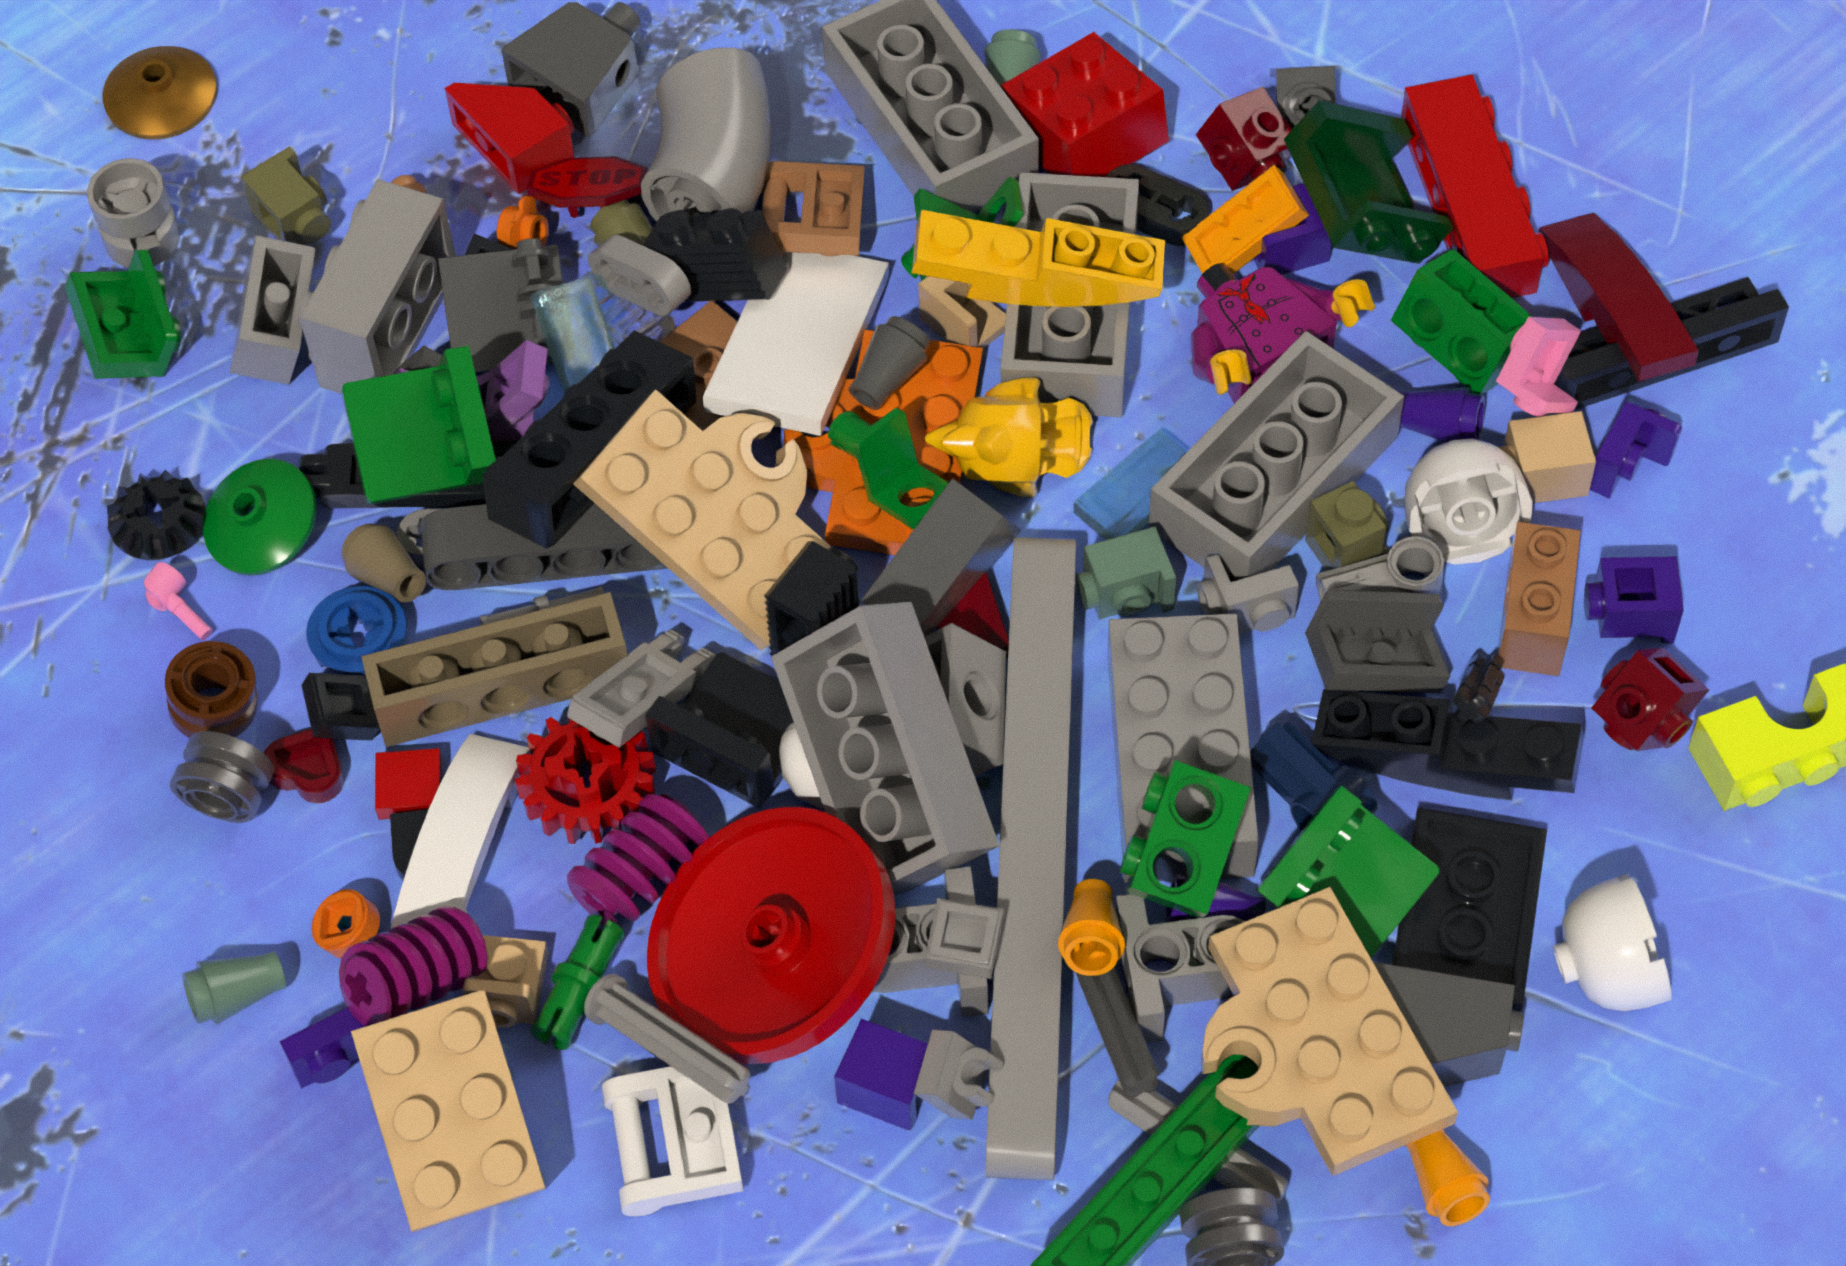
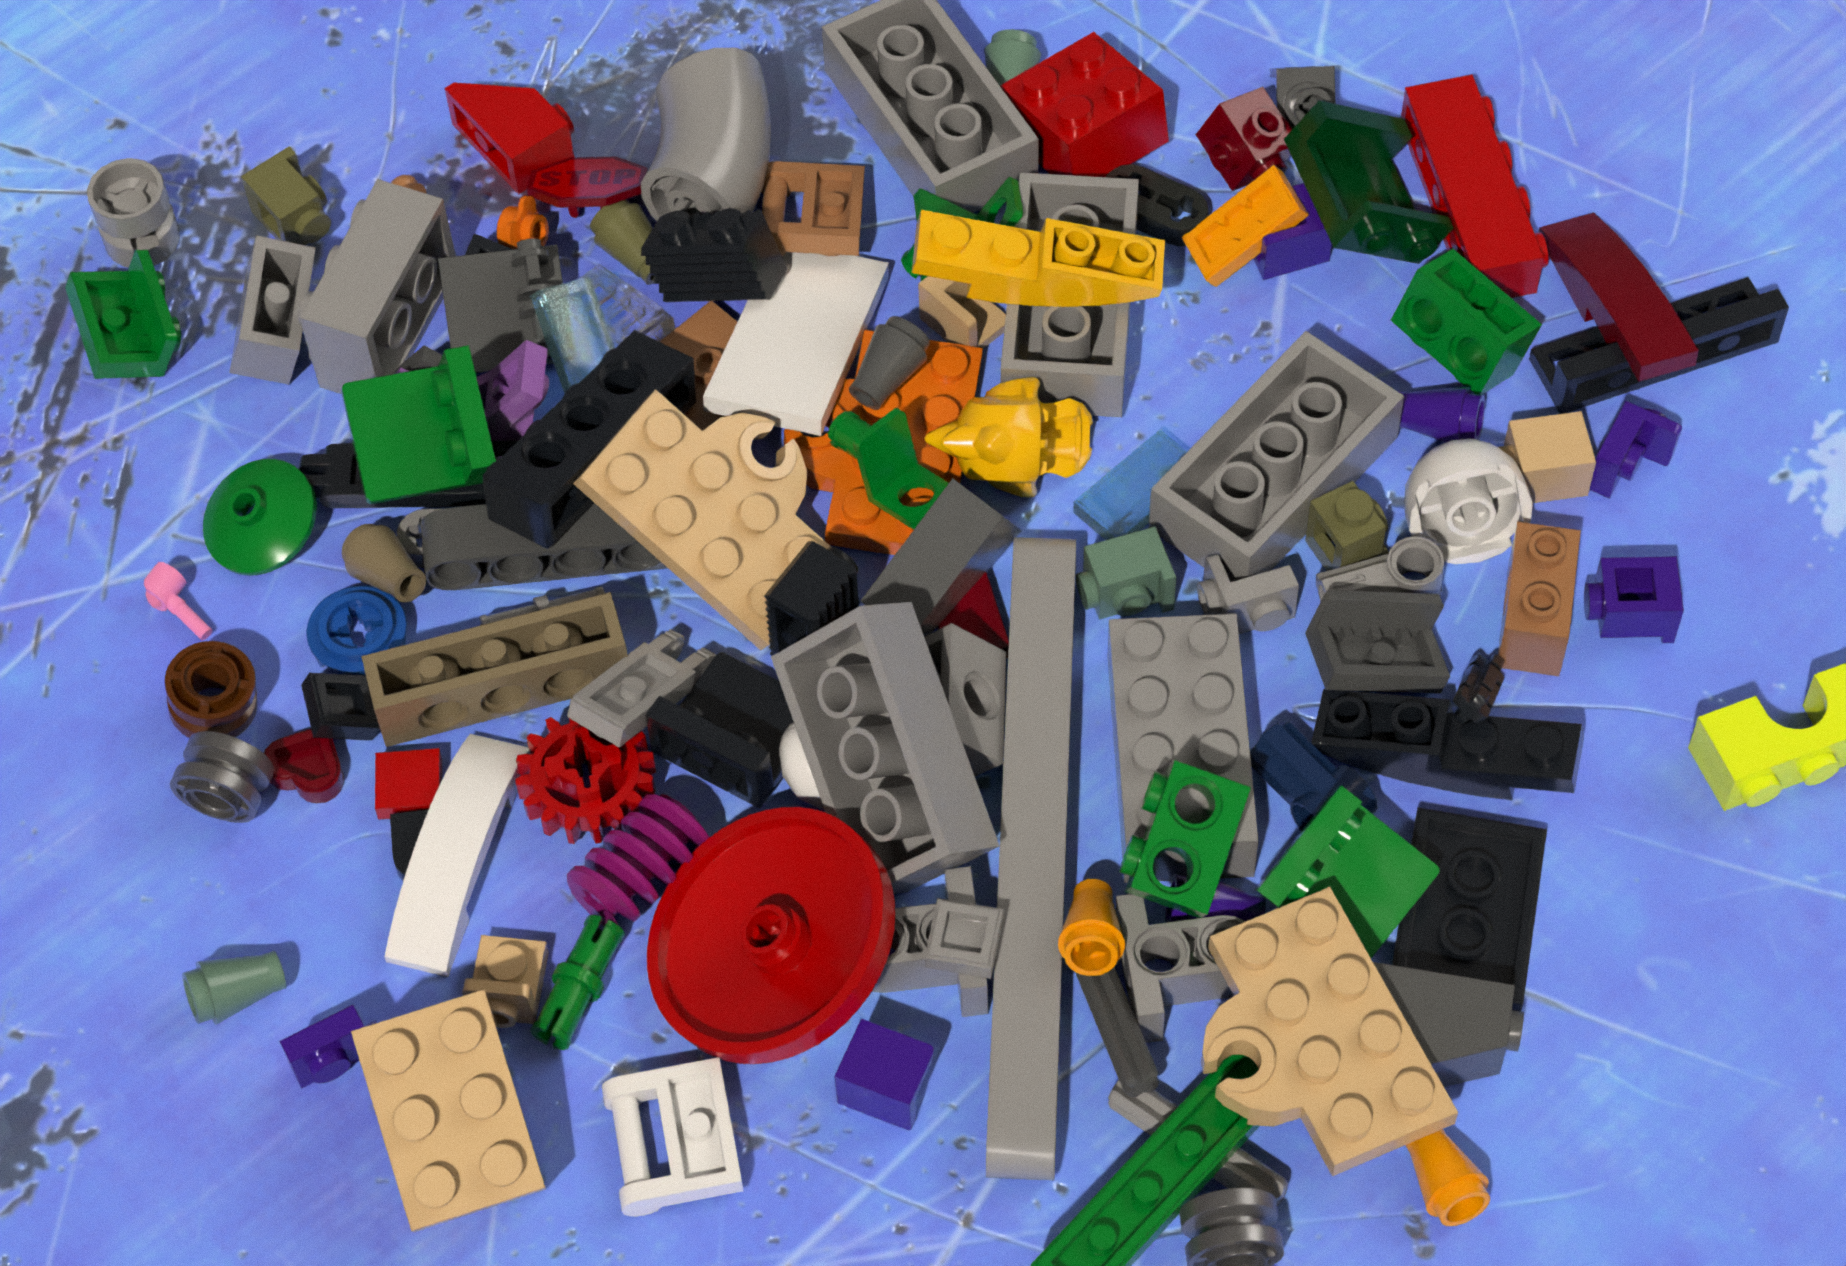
(159, 92): pearl gold dish -> none
(181, 511): black gear -> none
(344, 921): orange tile -> none
(411, 965): magenta piece -> none
(577, 61): dark grey torso -> none
(639, 275): light grey beam -> none
(666, 1039): light grey axle -> none
(955, 1074): light grey tile -> none
(1257, 318): magenta torso -> none
(1534, 364): bright pink bracket -> none
(1612, 948): white cylinder -> none
(1648, 700): dark red brick -> none

